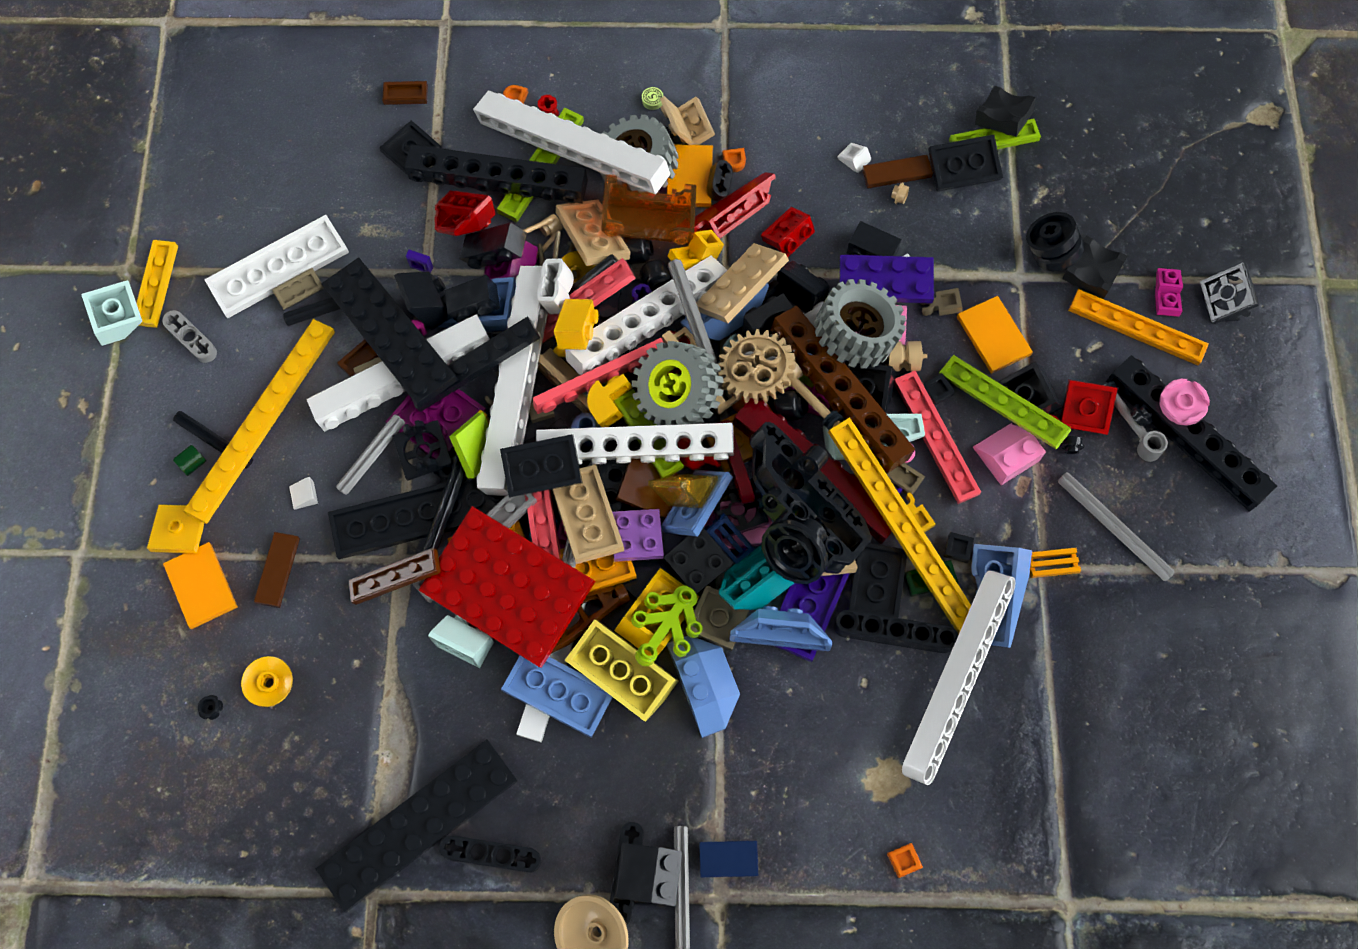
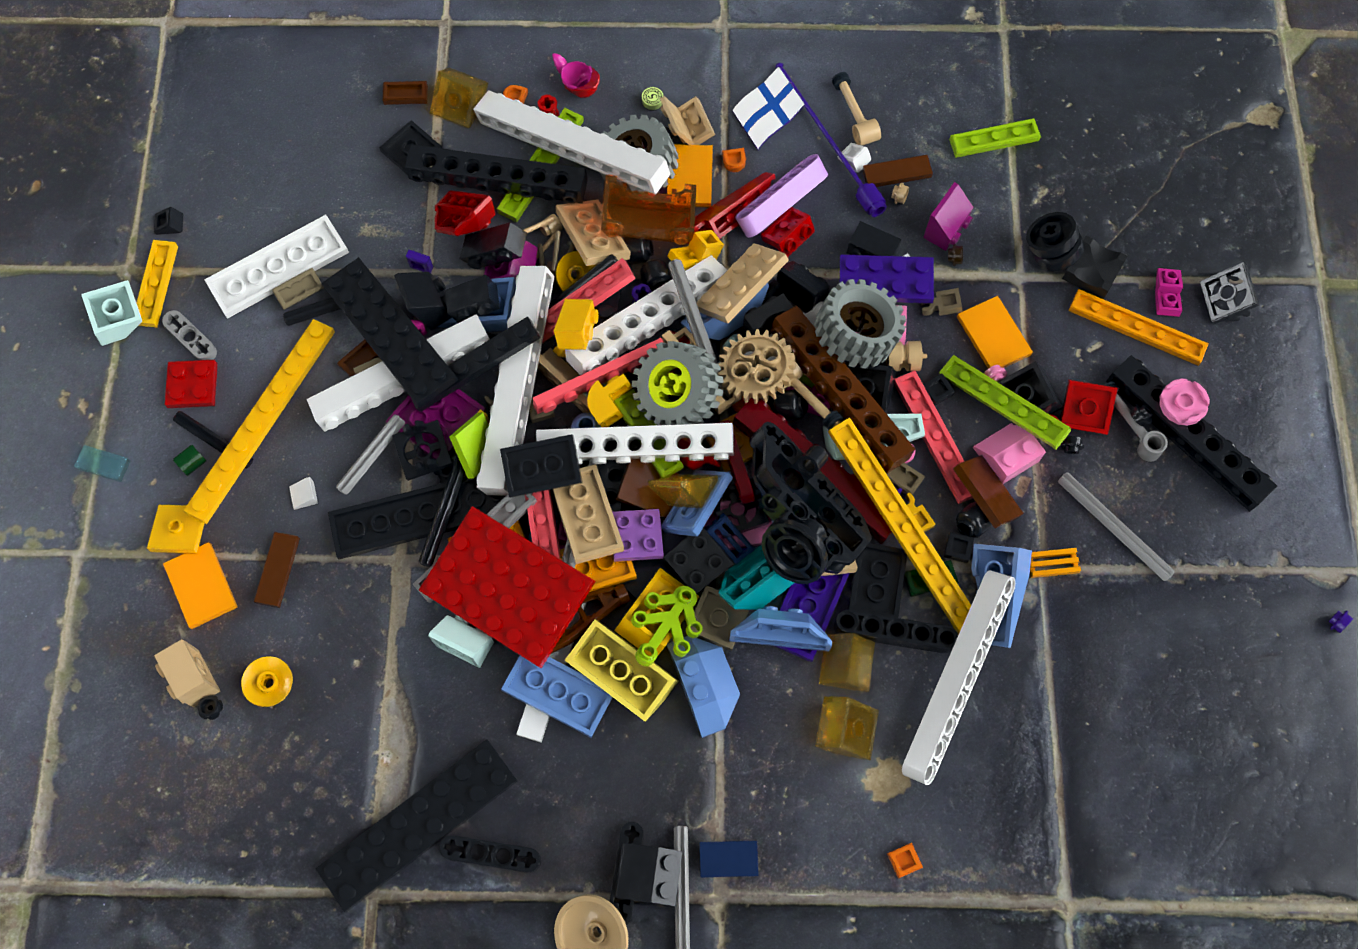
(102, 463): none -> clear light blue tile
(168, 221): none -> black slope
(186, 673): none -> tan brick
(191, 384): none -> red plate
(394, 576): reddish brown tile -> none
(457, 96): none -> clear yellow slope
(555, 285): white brick -> none
(577, 76): none -> dark pink hair
(723, 182): black beam -> none
(773, 107): none -> flag
(781, 195): none -> beam
(847, 727): none -> clear yellow slope
(848, 662): none -> clear yellow slope
(865, 130): none -> tan piece
(949, 218): none -> magenta slope
(955, 255): none -> dark brown plate
(965, 163): black plate -> none
(972, 521): none -> black head
(988, 491): none -> reddish brown tile
(996, 373): none -> bright pink plate
(1005, 111): black brick -> none
(1340, 621): none -> dark purple plate

